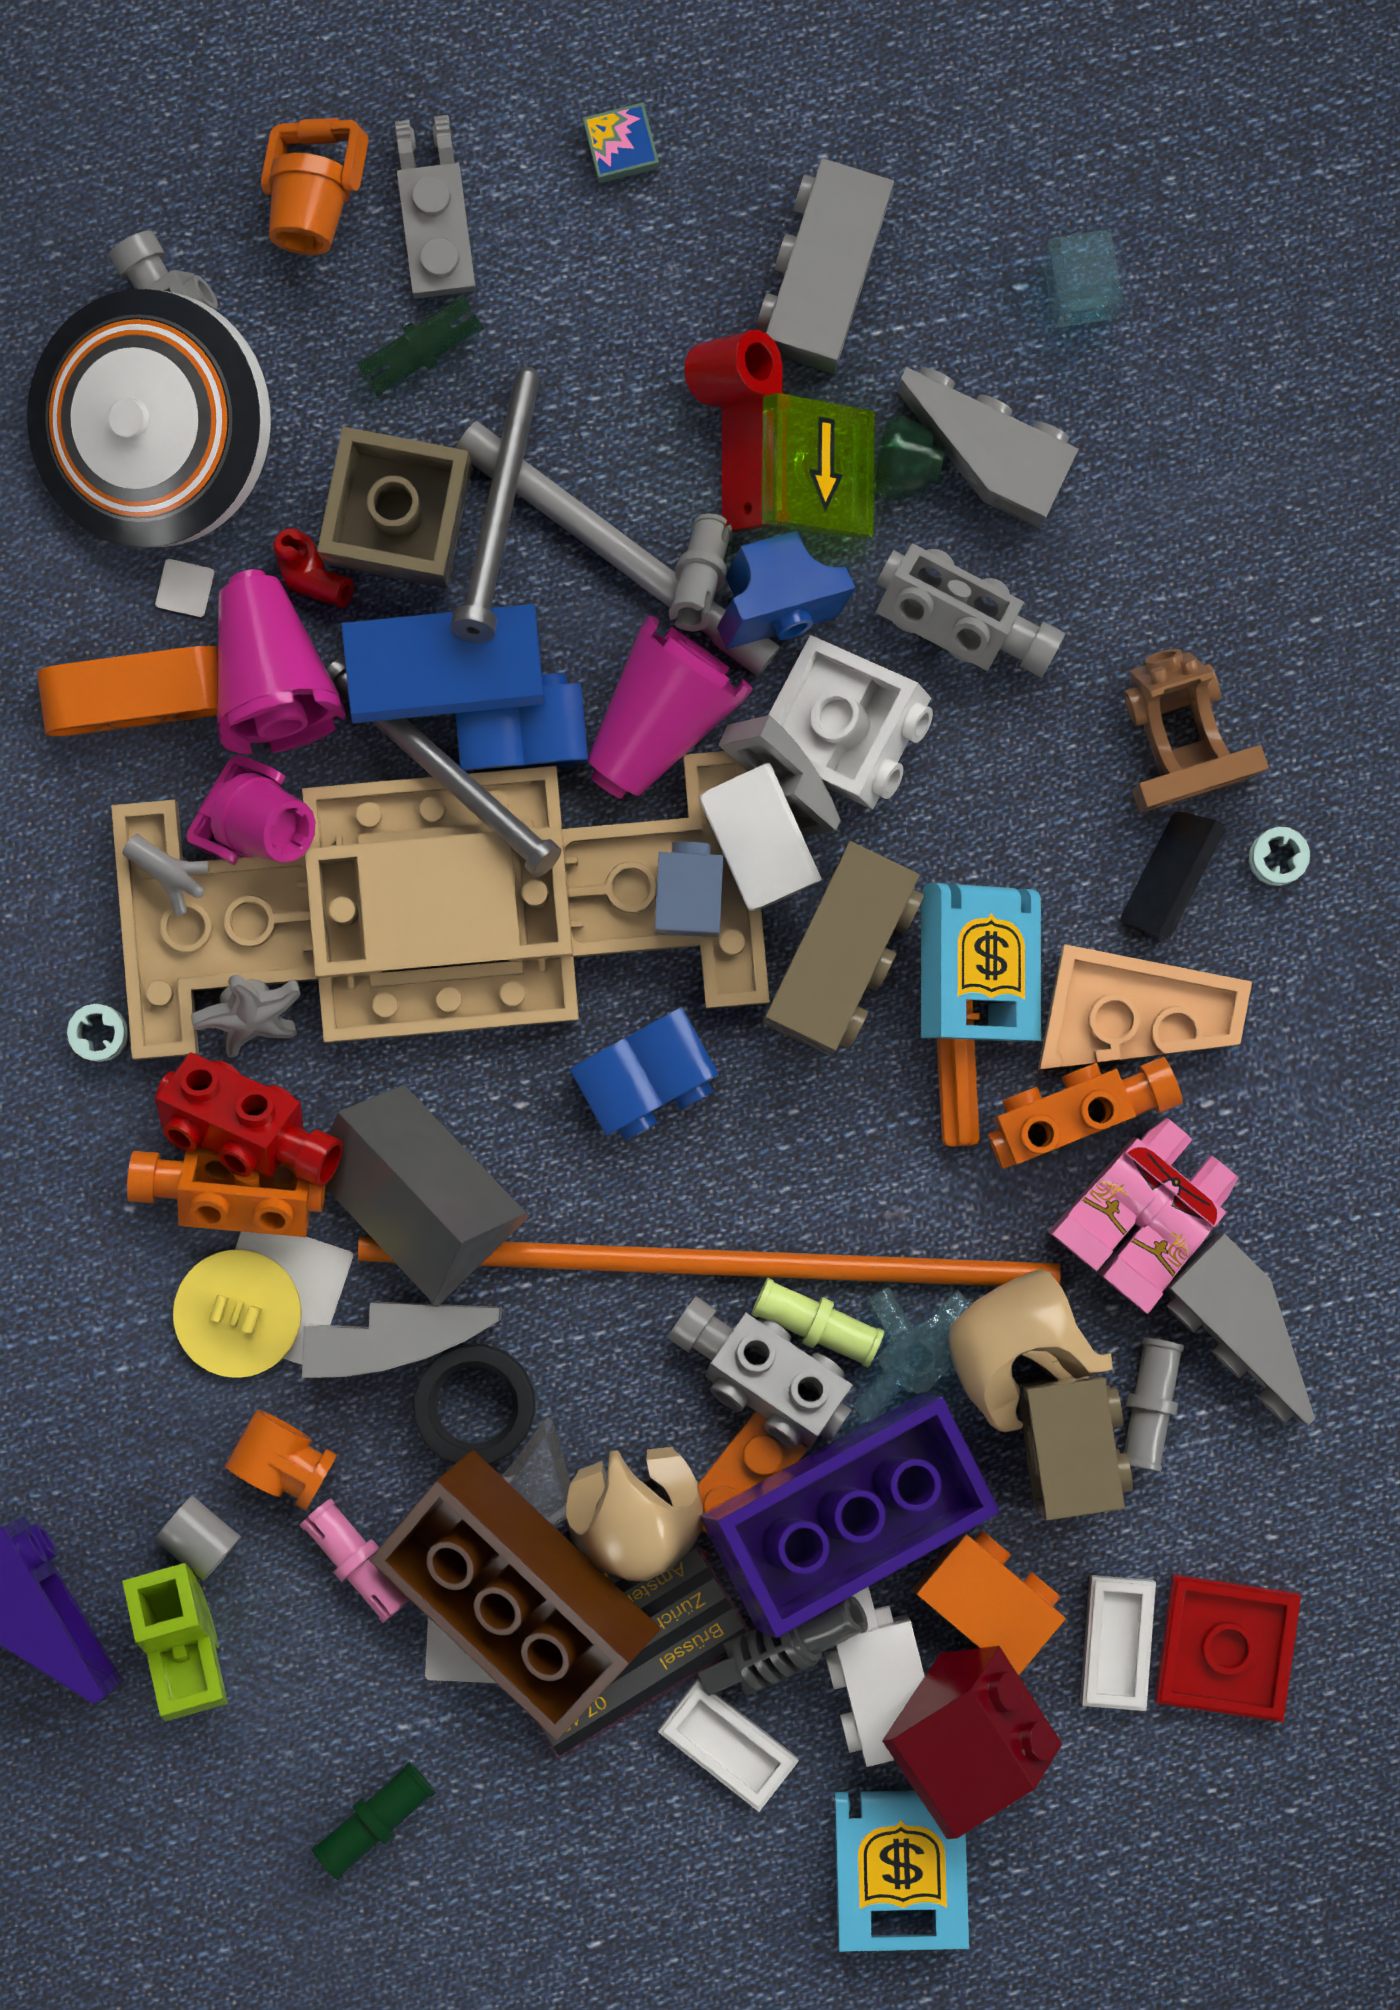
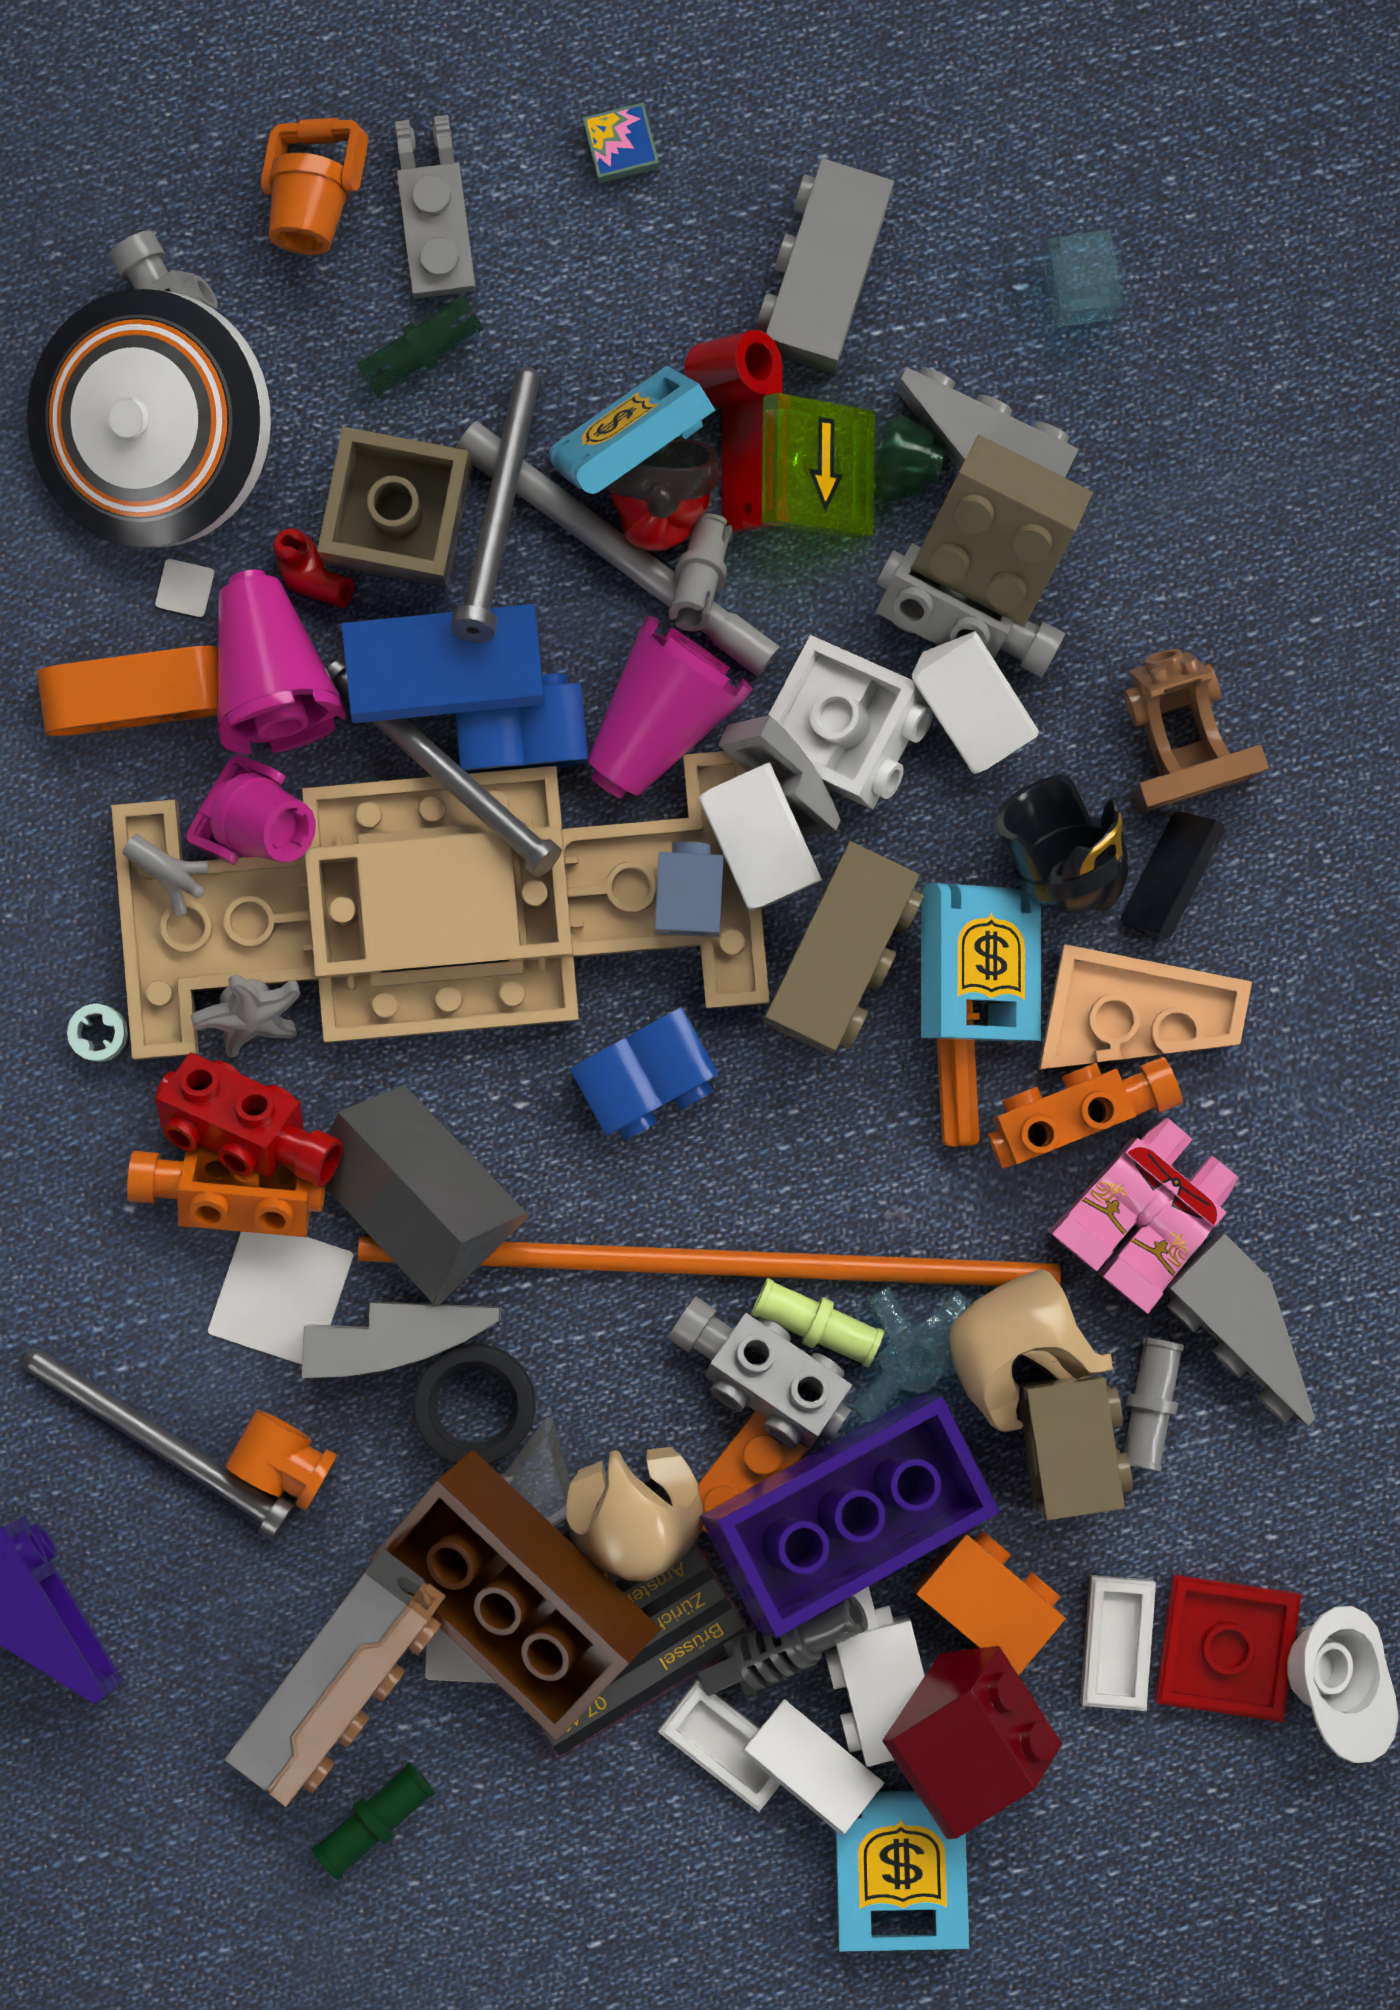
(161, 1442): none -> flat silver bar
(179, 1638): lime brick -> none
(197, 1538): light grey beam -> none
(237, 1313): light yellow piece -> none
(336, 1677): none -> piece
(352, 1556): bright pink pin -> none
(631, 430): none -> medium azure container
(666, 494): none -> clear smoke piece
(780, 591): blue brick -> none
(813, 1767): none -> white tile
(973, 701): none -> white slope
(1002, 530): none -> dark tan brick
(1060, 850): none -> black helmet
(1261, 849): light aqua bush -> none
(1346, 1681): none -> white piece

